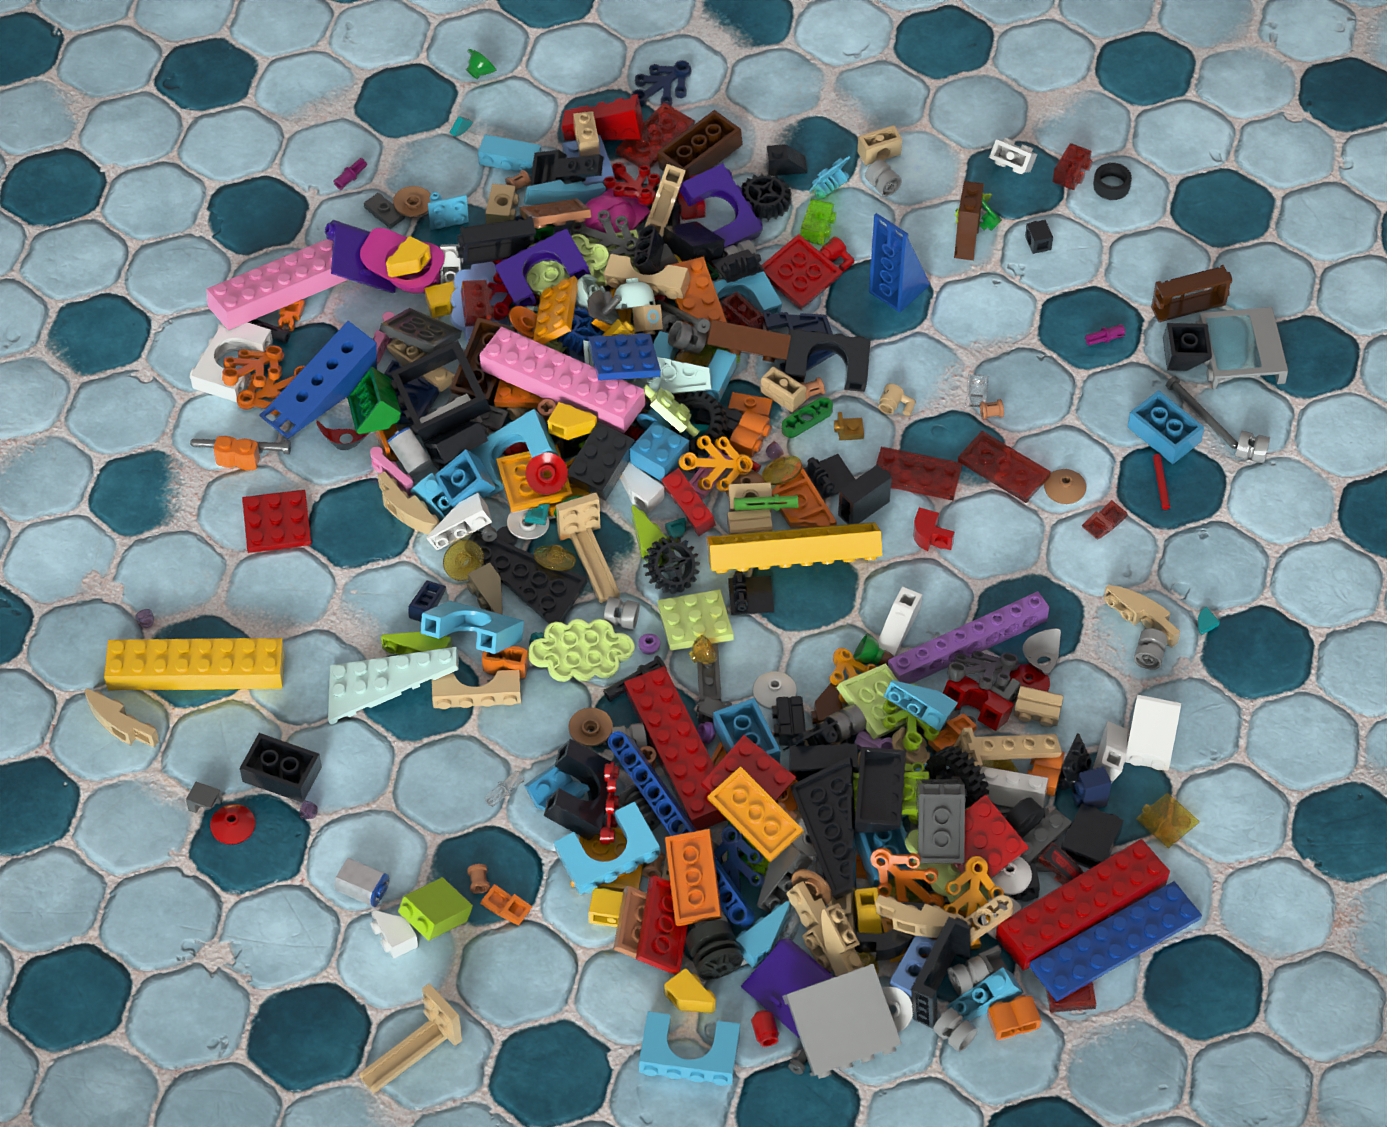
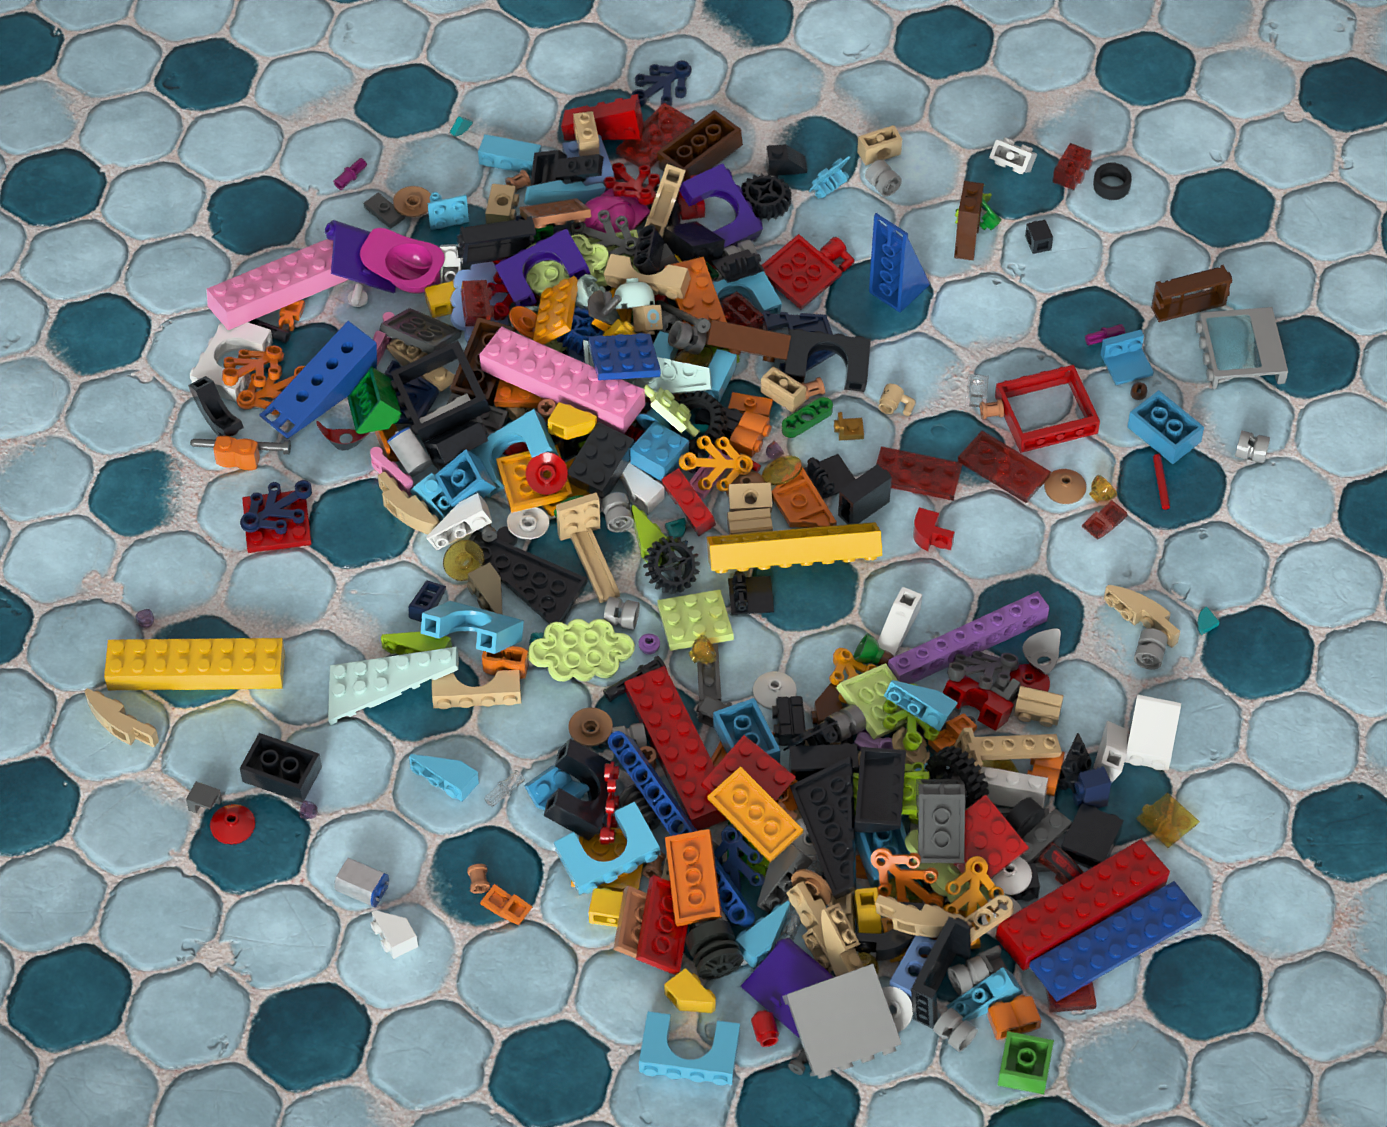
(213, 408): none -> black arch
(275, 509): none -> dark blue plant
(357, 297): none -> white plate
(409, 258): yellow slope -> none
(435, 908): lime brick -> none
(442, 1024): tan bracket -> none
(449, 774): none -> medium azure slope
(479, 64): green piece -> none
(538, 515): teal tile -> none
(555, 557): clear yellow dish -> none
(617, 512): none -> light grey wheel
(706, 732): medium lavender plate -> none
(790, 502): bright green pin -> none
(818, 221): clear neon green brick -> none
(1025, 1062): none -> bright green brick
(1054, 434): none -> red window
(1102, 489): none -> clear yellow brick
(1125, 357): none -> dark azure bracket
(1136, 395): none -> reddish brown hinge
(1173, 384): dark grey bar -> none
(1186, 345): black slope -> none

